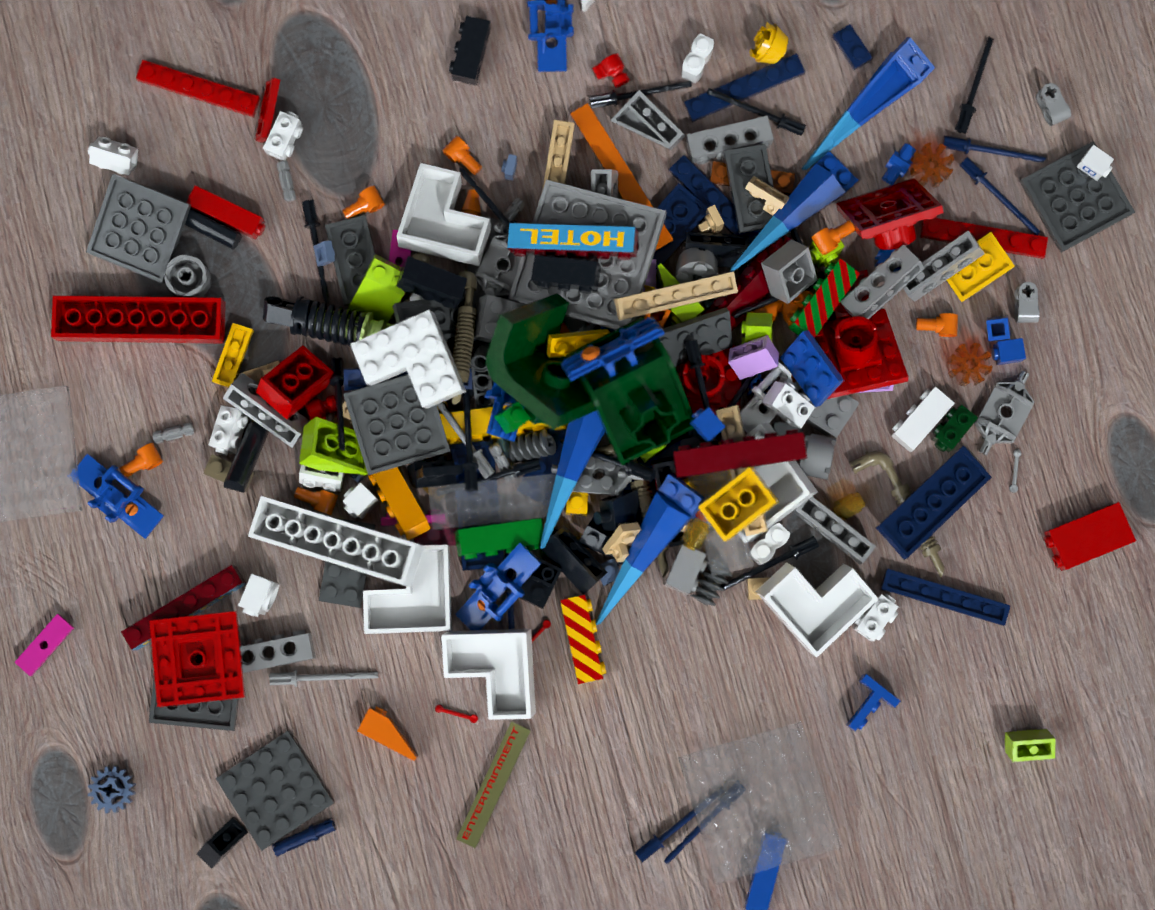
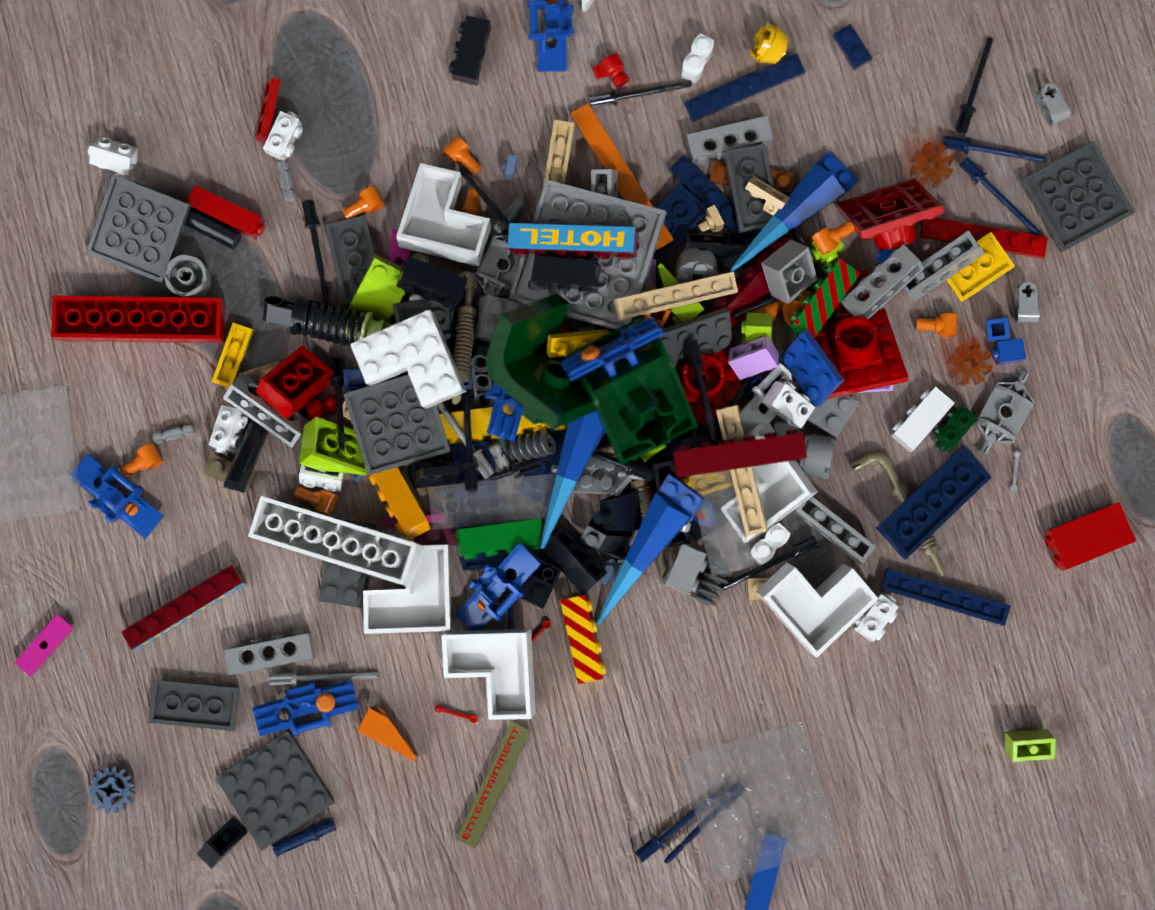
(175, 653): red piece -> none
(198, 88): red plate -> none
(258, 595): white brick -> none
(306, 700): none -> blue piece
(324, 253): sand blue plate -> none
(359, 501): white brick -> none
(512, 417): green brick -> none
(577, 504): yellow brick -> none
(620, 540): tan hinge -> none
(647, 120): light grey wedge -> none
(695, 534): clear yellow brick -> none
(706, 424): blue brick -> none
(738, 504): yellow brick -> none
(783, 121): black piece -> none
(848, 506): clear yellow brick -> none
(871, 703): blue bracket -> none
(895, 77): blue plate -> none
(899, 164): blue axle -> none
(1096, 163): white brick -> none

